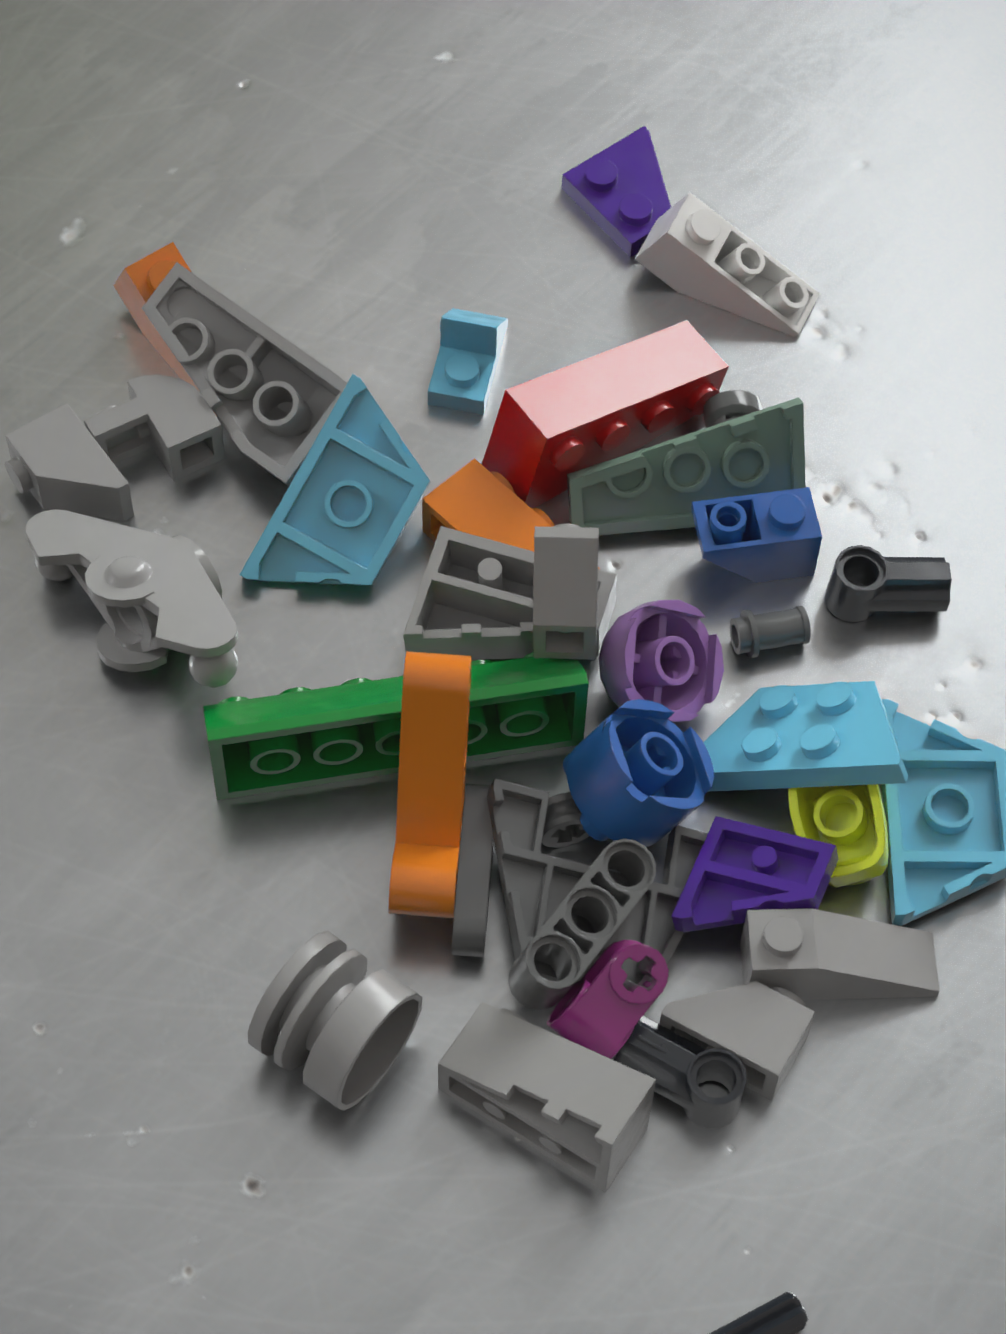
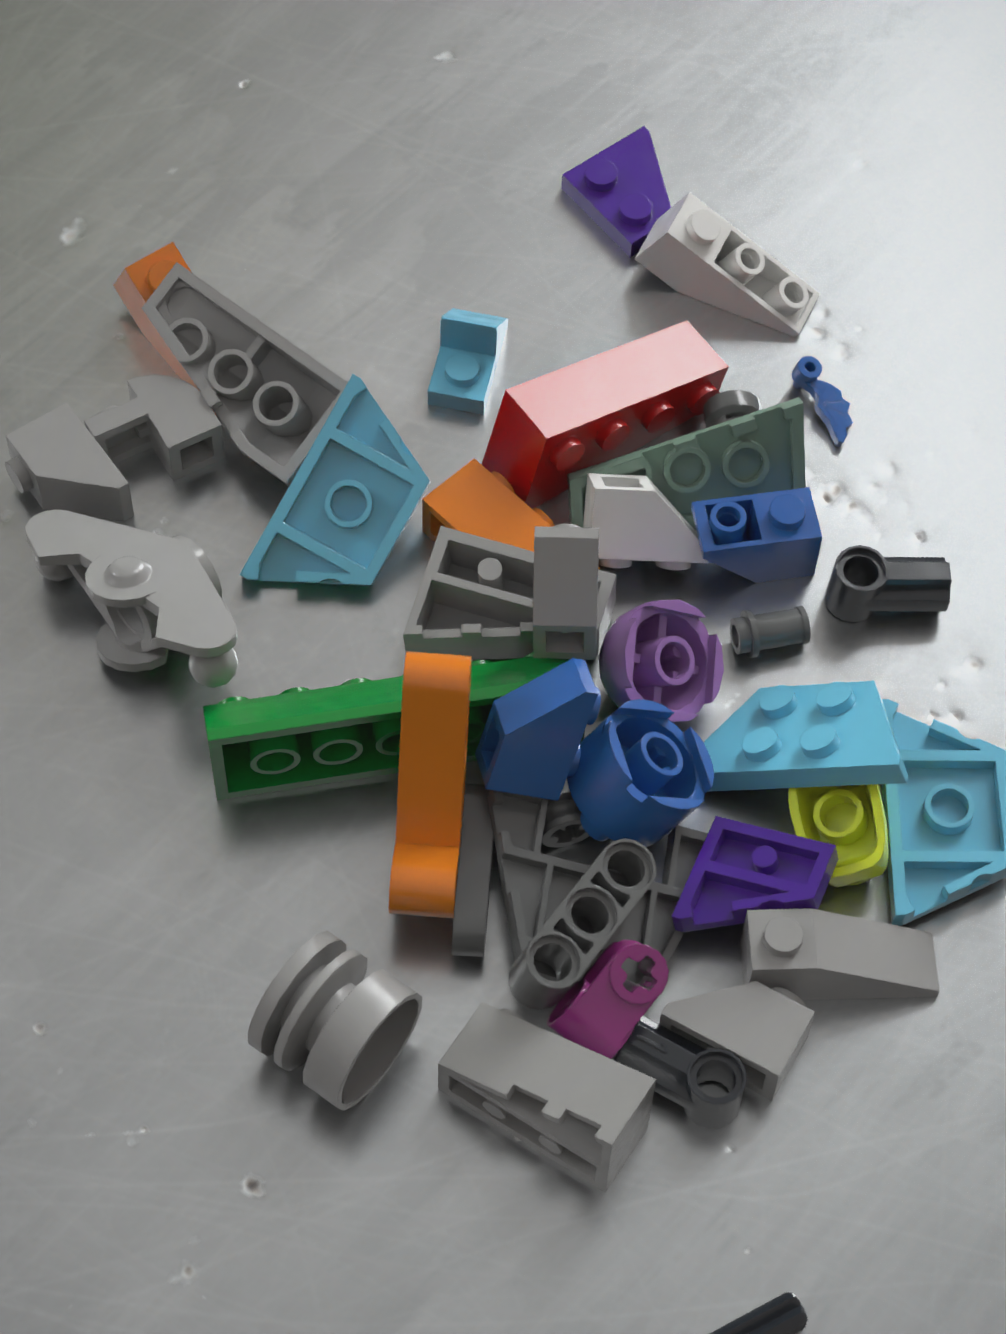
(537, 732): none -> blue slope
(638, 524): none -> white slope
(828, 398): none -> blue piece

